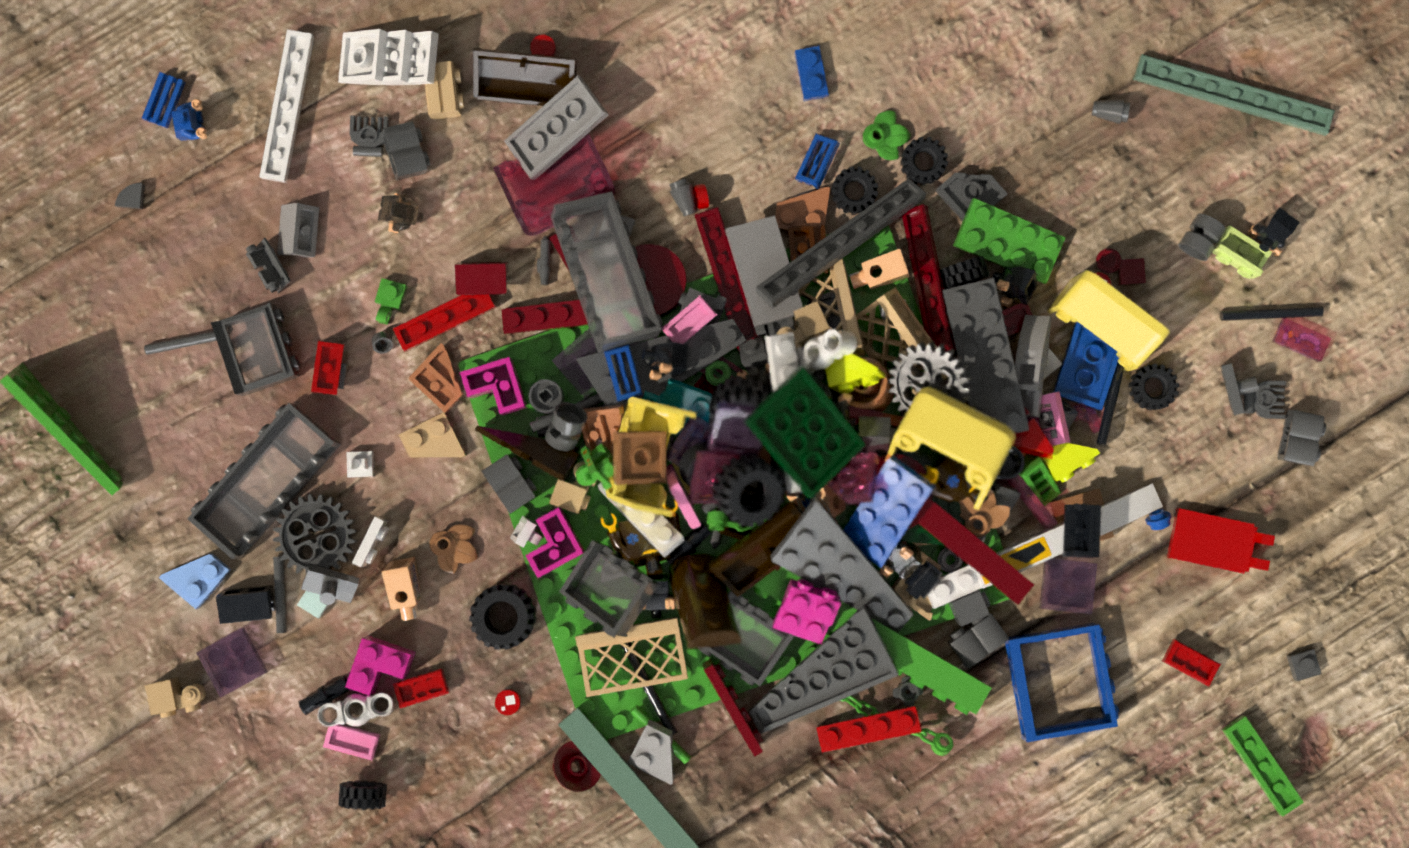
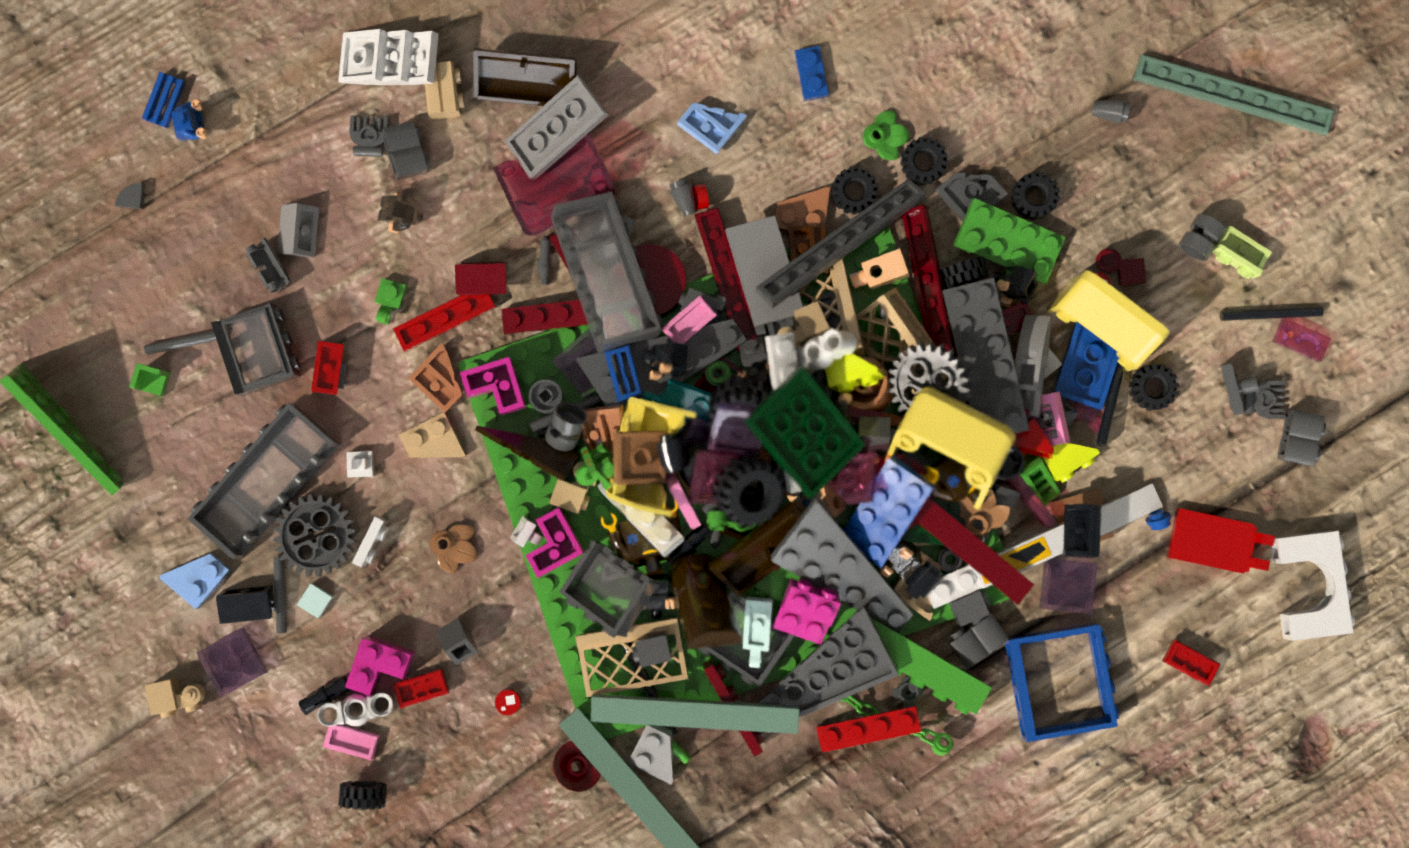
(150, 379): none -> bright green panel
(286, 106): white plate -> none
(329, 584): tile -> none
(382, 348): dark grey hinge -> none
(403, 576): light nougat torso -> none
(457, 641): none -> dark grey brick
(484, 629): black tyre -> none
(510, 483): dark grey brick -> none
(543, 45): red tile -> none
(652, 650): none -> dark grey brick
(671, 452): none -> black brick
(694, 713): none -> sand green tile
(710, 125): none -> light blue wing
(757, 628): none -> light aqua plate
(824, 166): blue tile -> none
(1049, 189): none -> black tyre
(1262, 765): bright green plate -> none
(1274, 231): black piece -> none
(1304, 664): dark grey plate -> none
(1333, 613): none -> white arch

